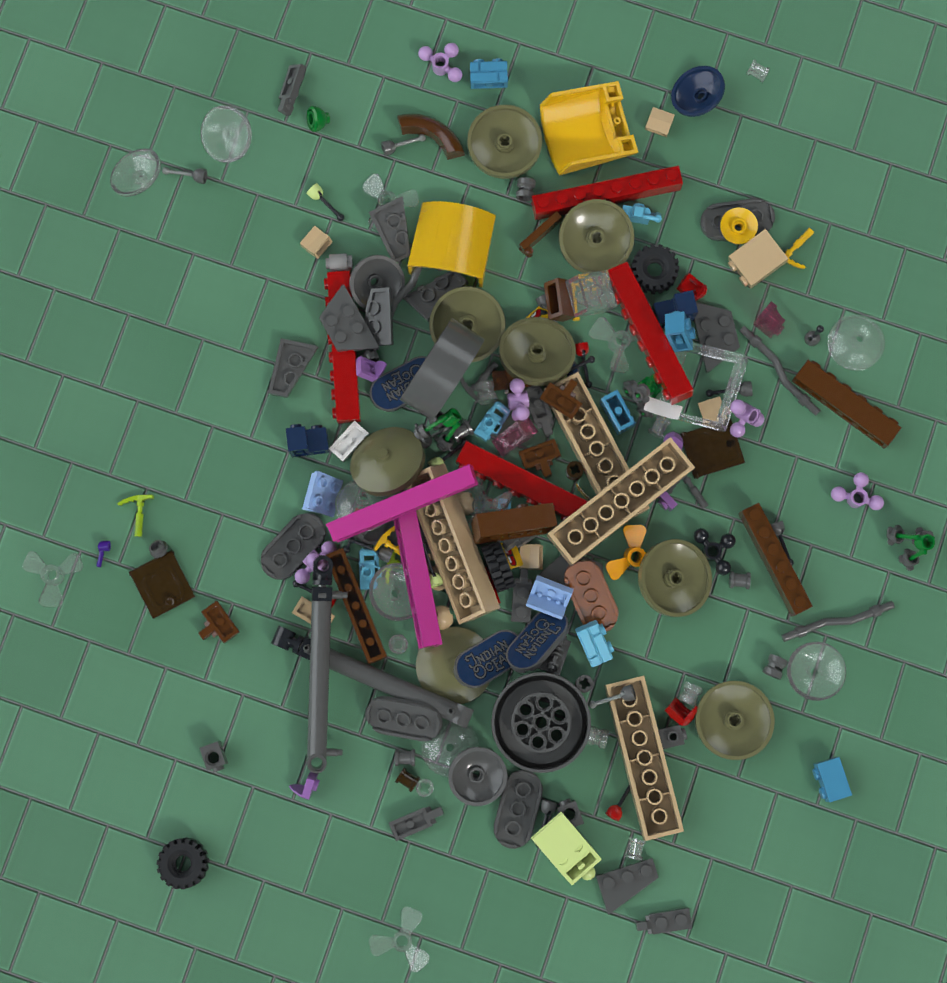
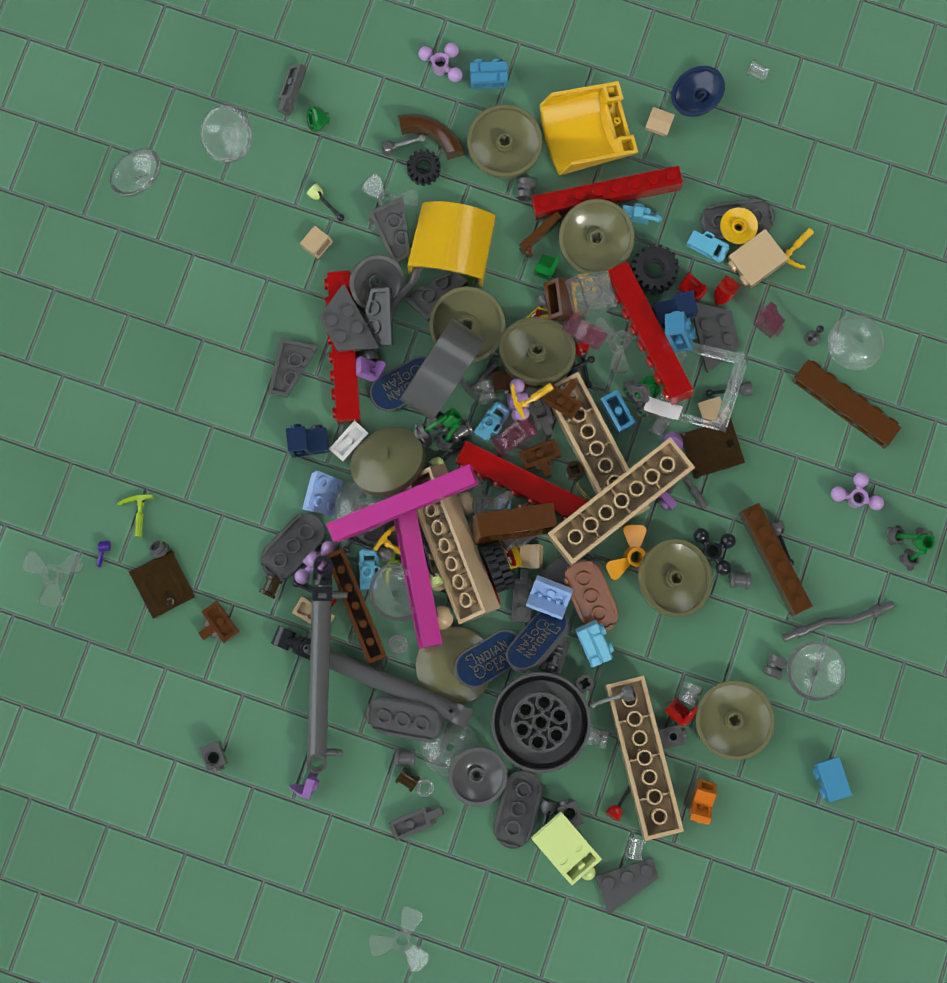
(167, 863): black tyre -> none
(198, 175): hinge -> none
(276, 582): none -> dark brown bush
(339, 262): light grey brick -> none
(416, 159): none -> black tyre
(535, 396): none -> yellow piece
(546, 267): none -> green panel
(585, 332): none -> clear pink arch
(666, 921): dark grey hinge -> none
(702, 801): none -> orange brick
(707, 244): none -> medium azure piece
(725, 290): none -> red plate
(746, 414): lavender piece -> none
(804, 399): dark grey bar -> none

